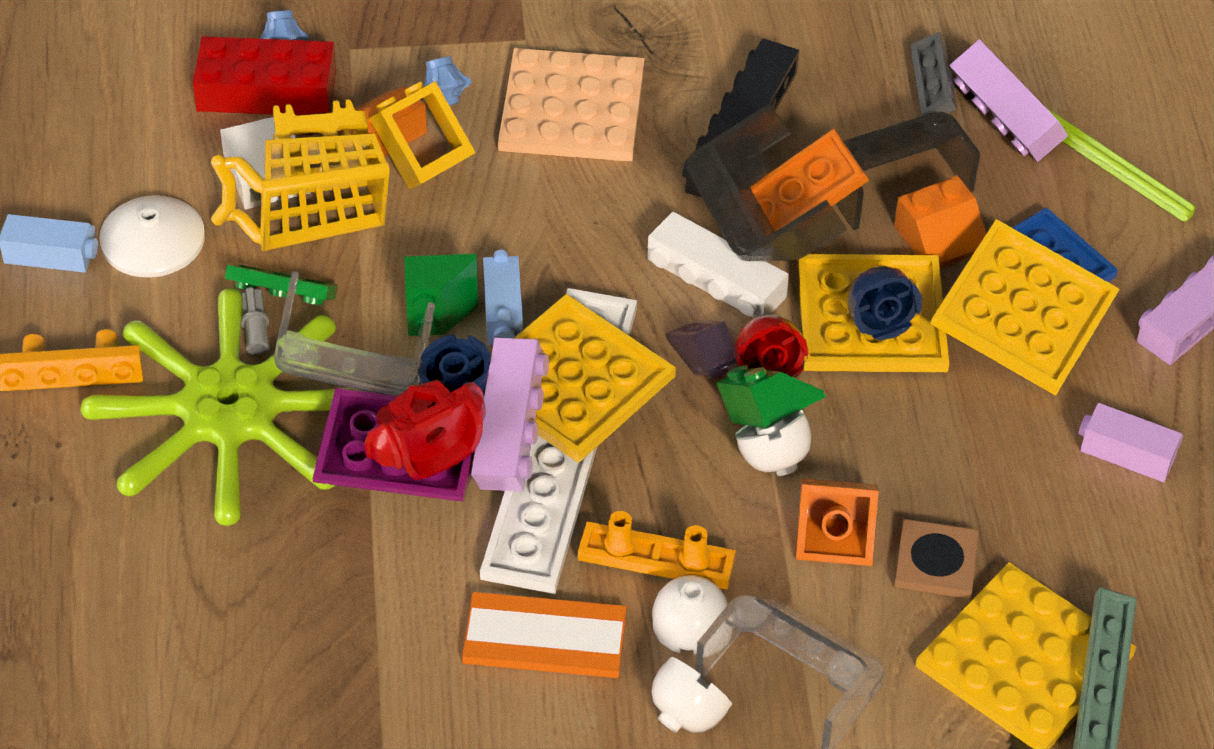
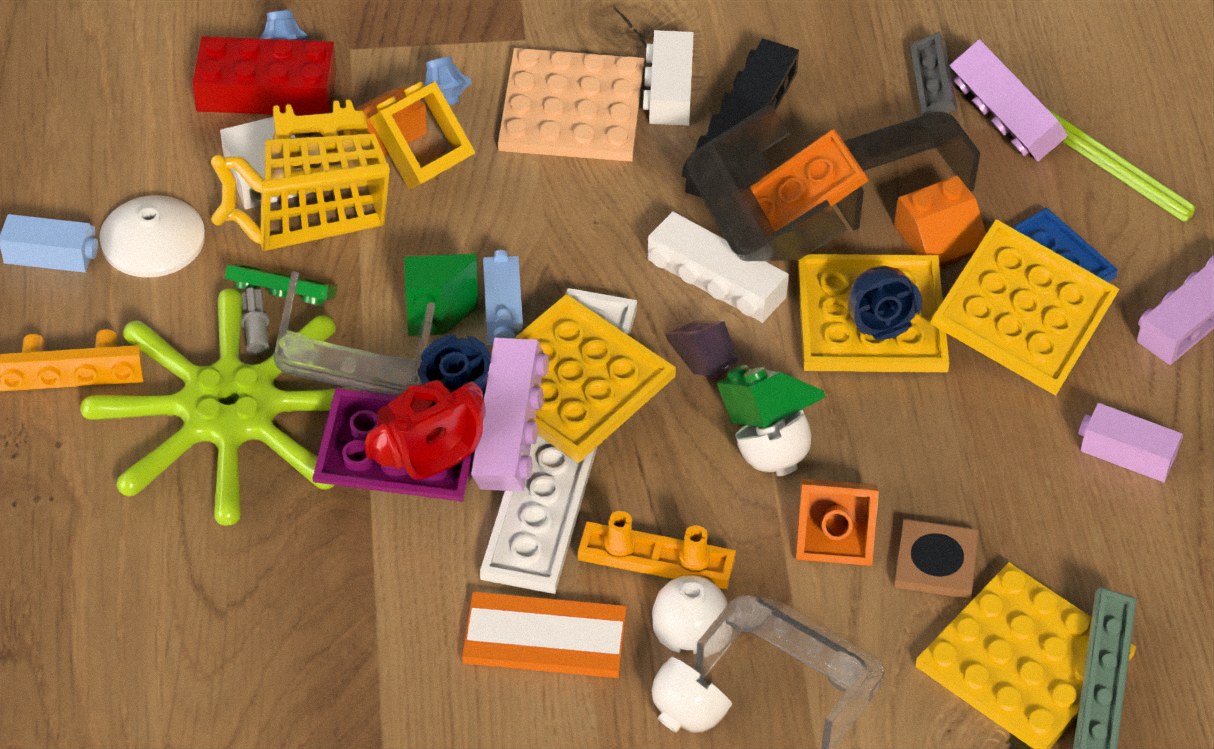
(669, 78): none -> white brick
(771, 344): red cylinder -> none

